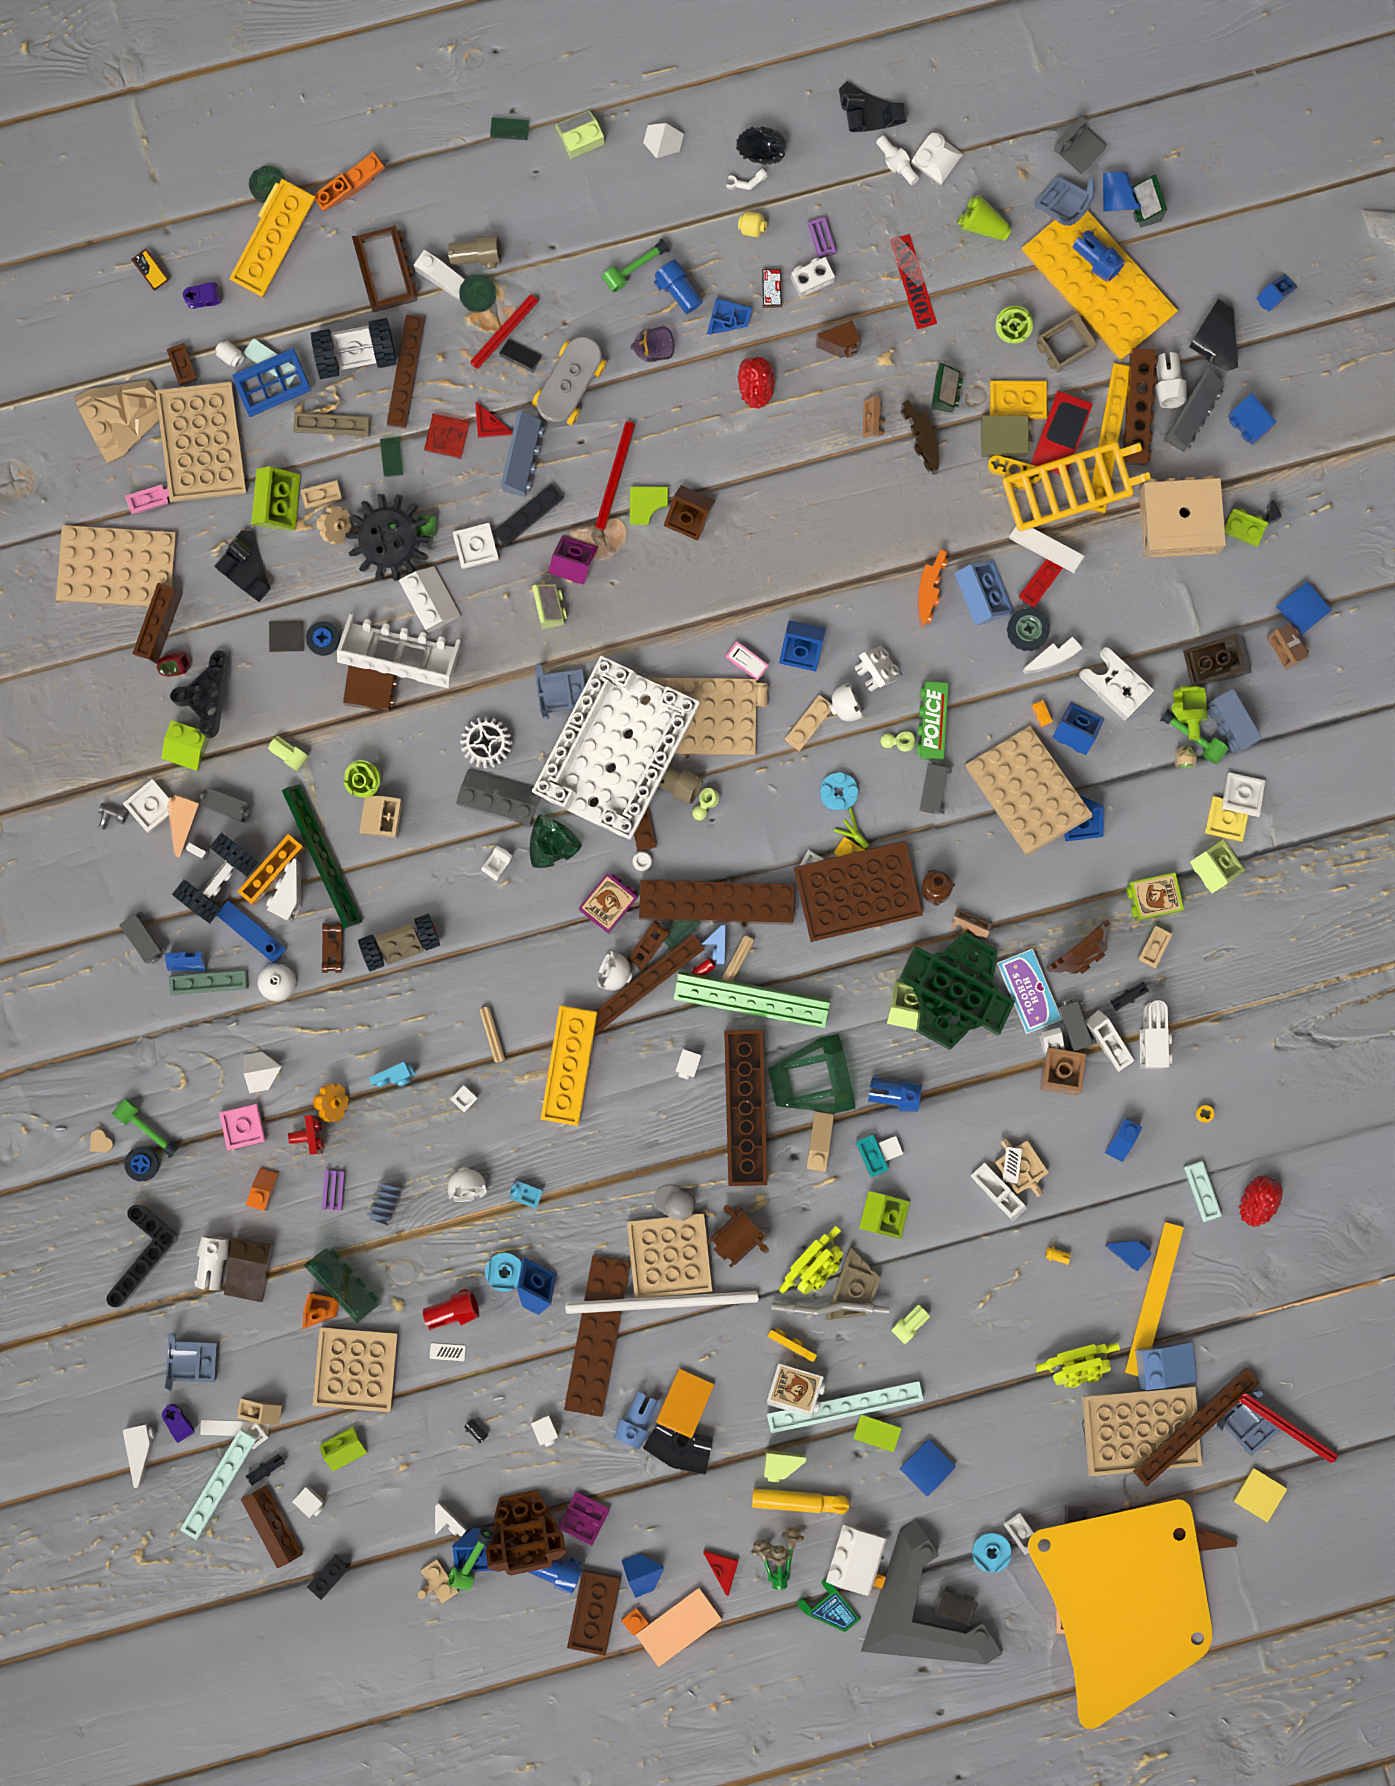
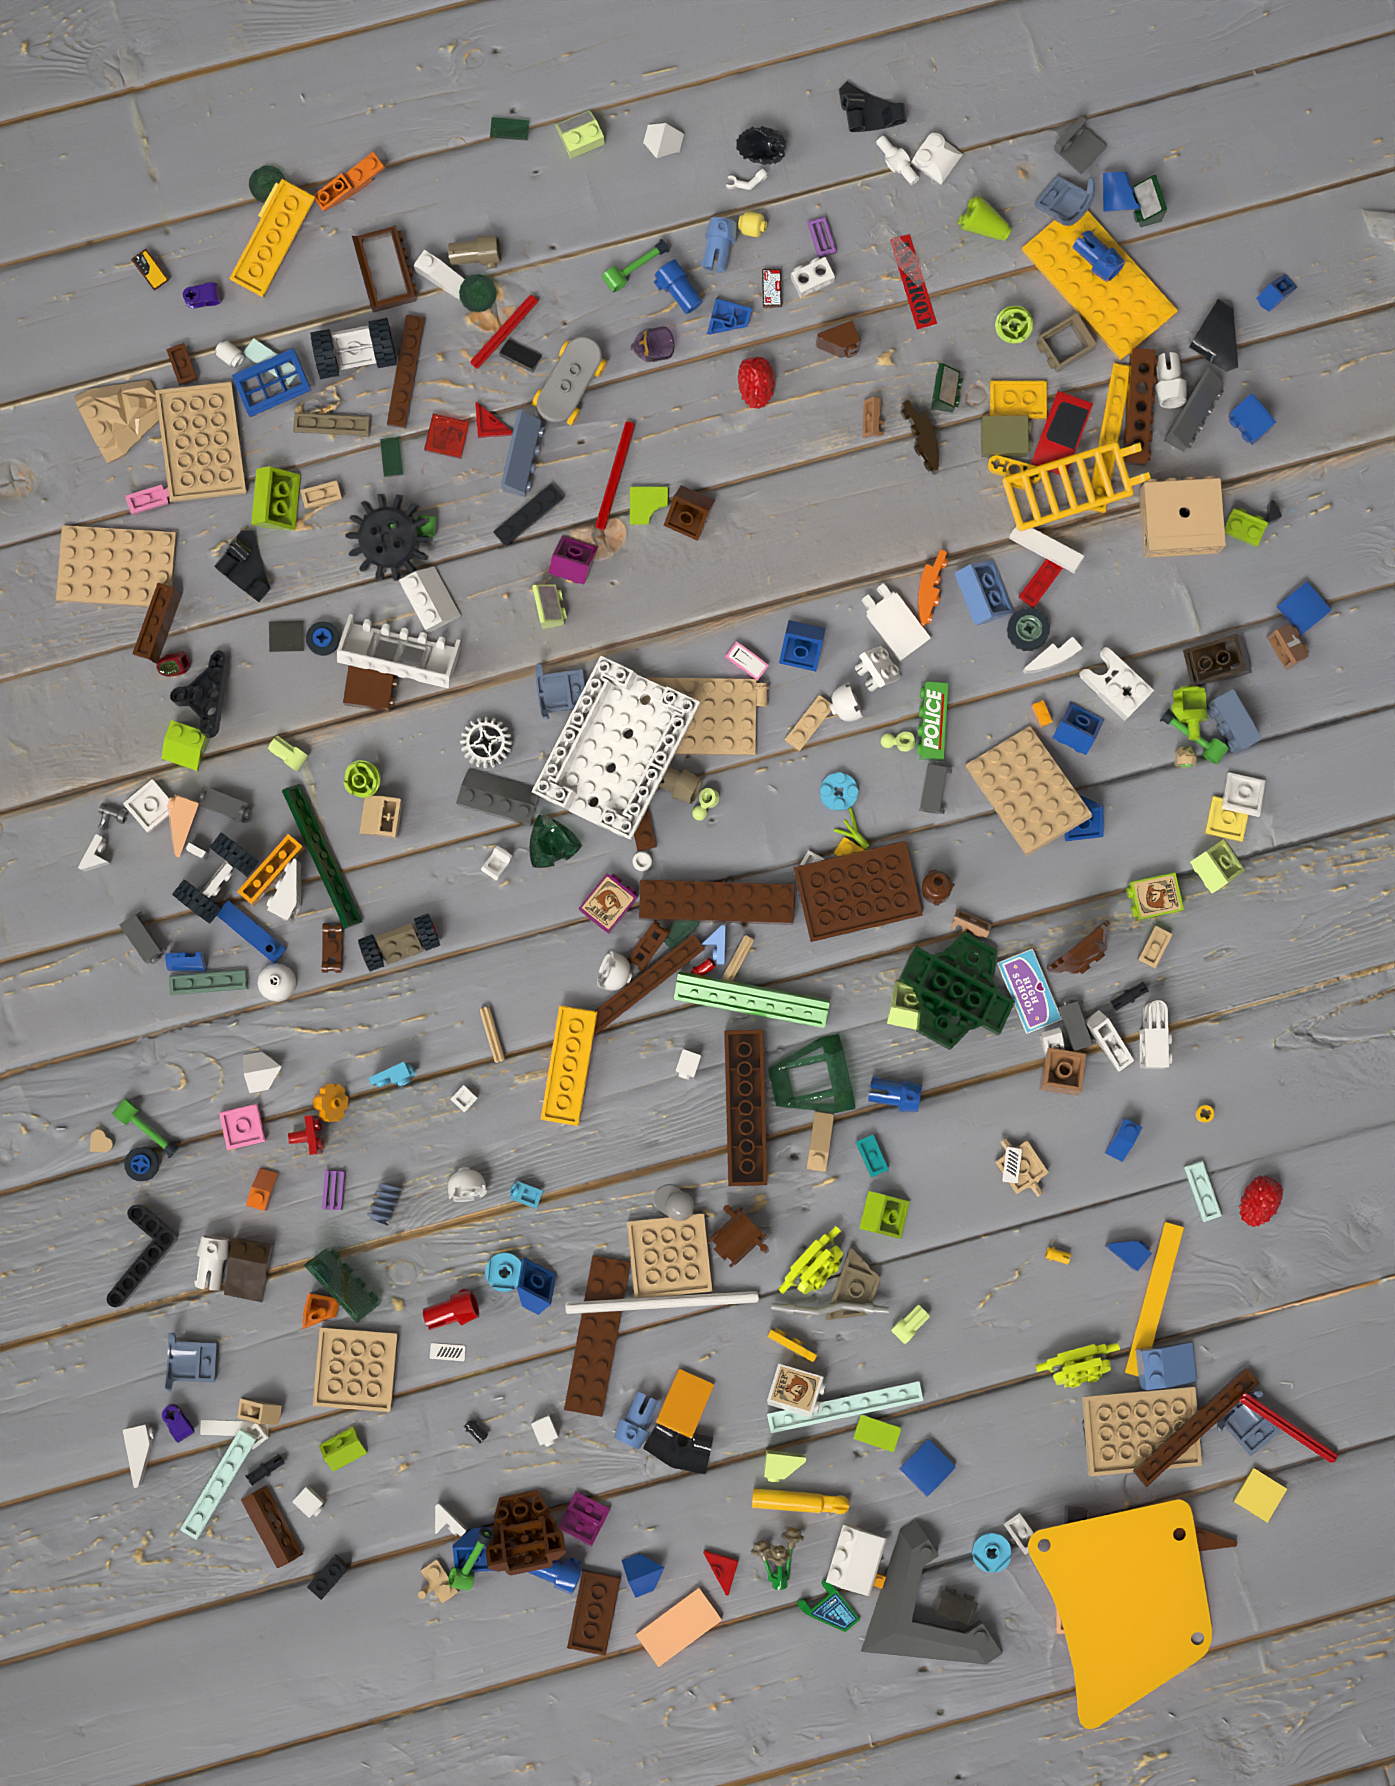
(91, 859): none -> white slope
(334, 524): tan plant -> none
(475, 546): white plate -> none
(634, 1621): orange plate -> none
(720, 235): none -> medium blue piece
(890, 1148): white tile -> none
(895, 623): none -> white tile
(998, 1192): white slope -> none

